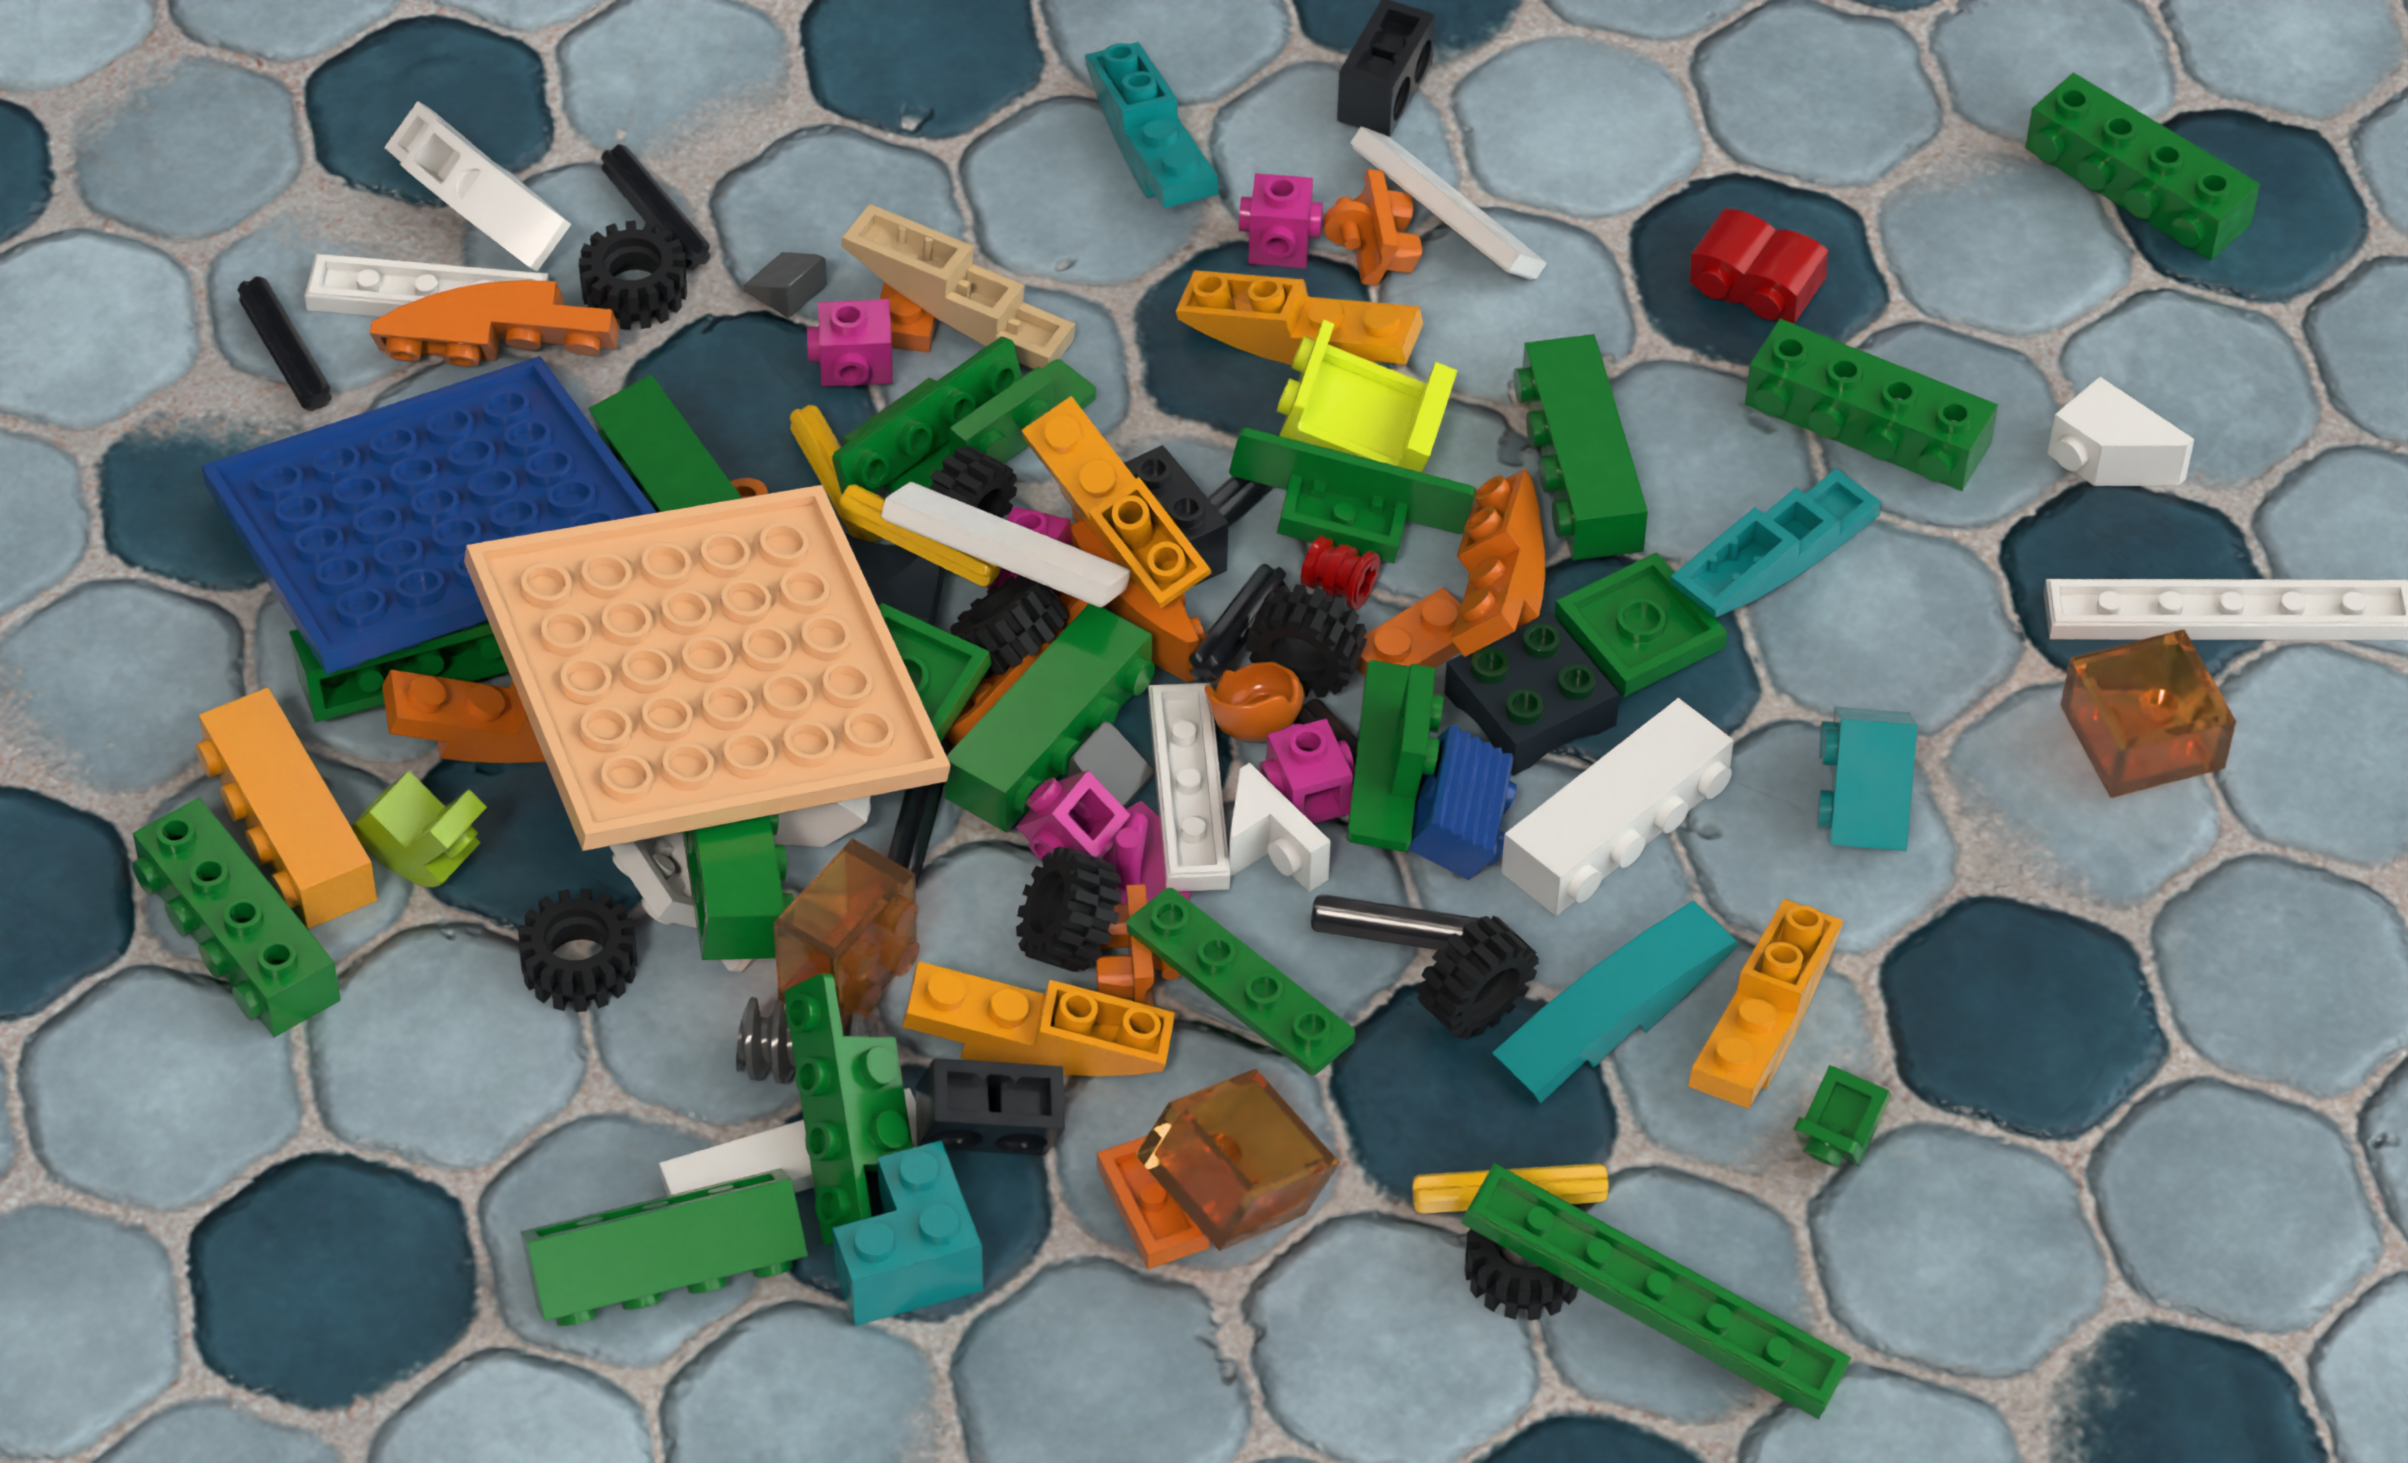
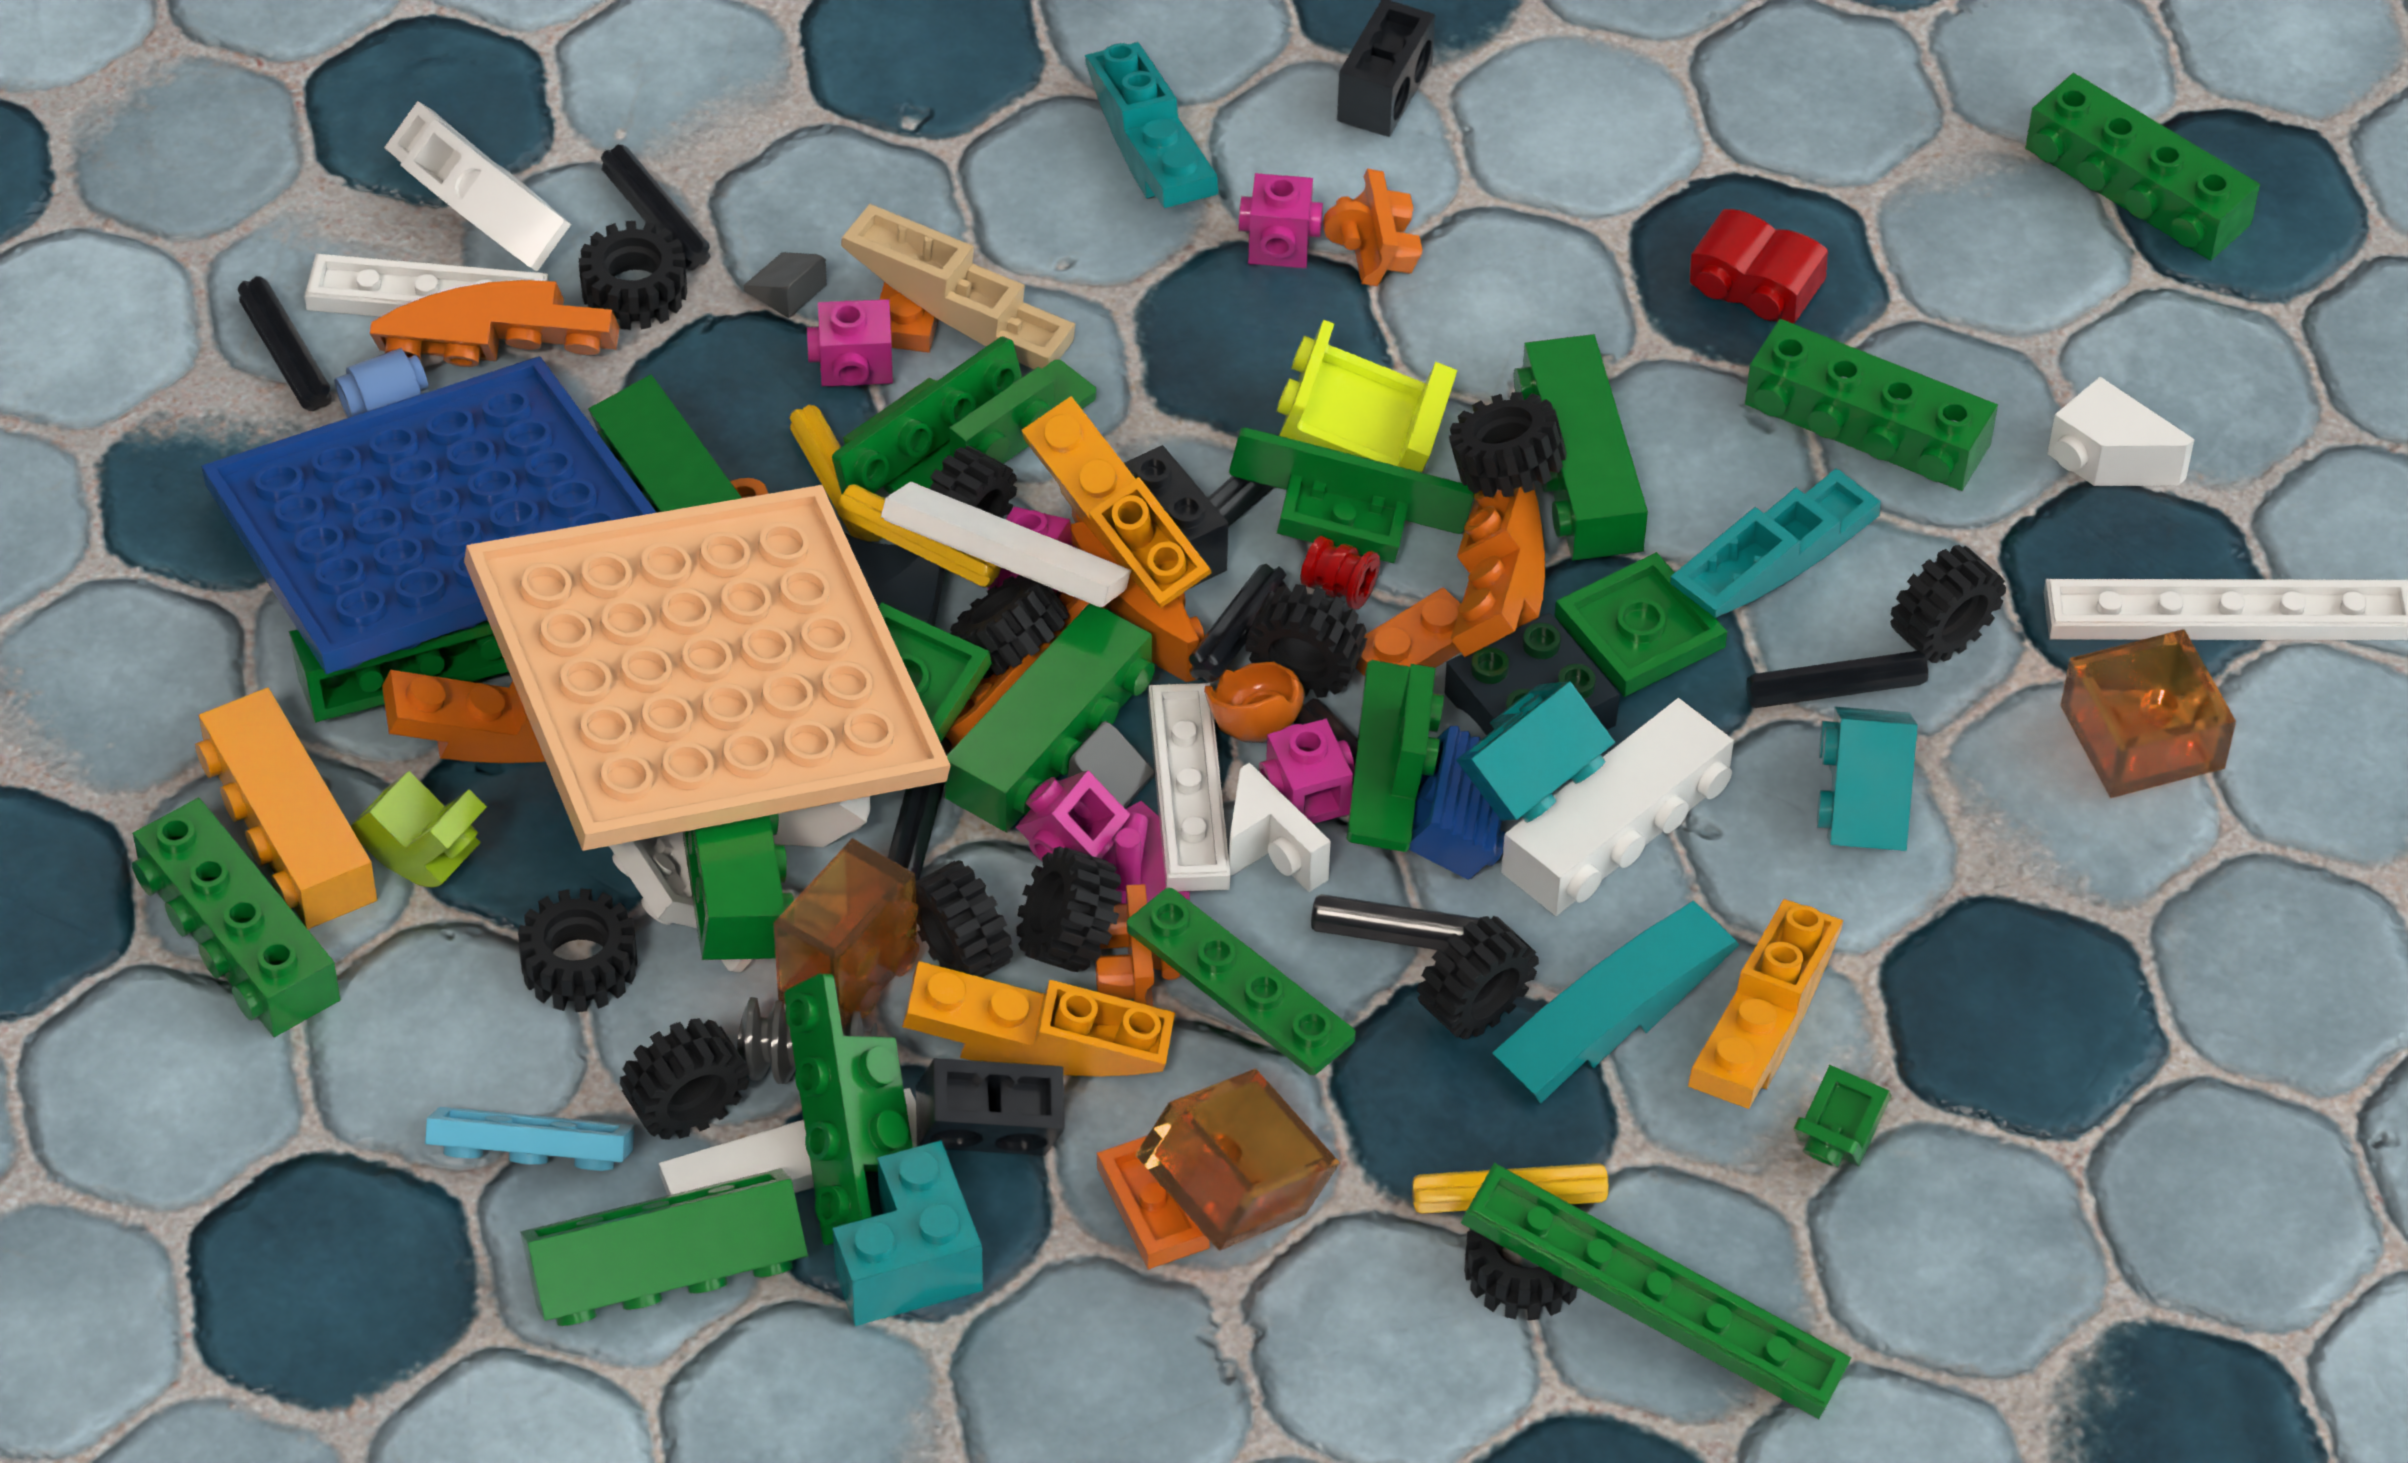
(380, 382): none -> medium blue brick
(529, 1137): none -> medium azure plate
(684, 1078): none -> black tyre
(961, 921): none -> black tyre
(1275, 313): light orange slope -> none
(1448, 204): white tile -> none
(1507, 444): none -> black tyre
(1535, 750): none -> teal brick
(1837, 679): none -> black axle
(1948, 603): none -> black tyre

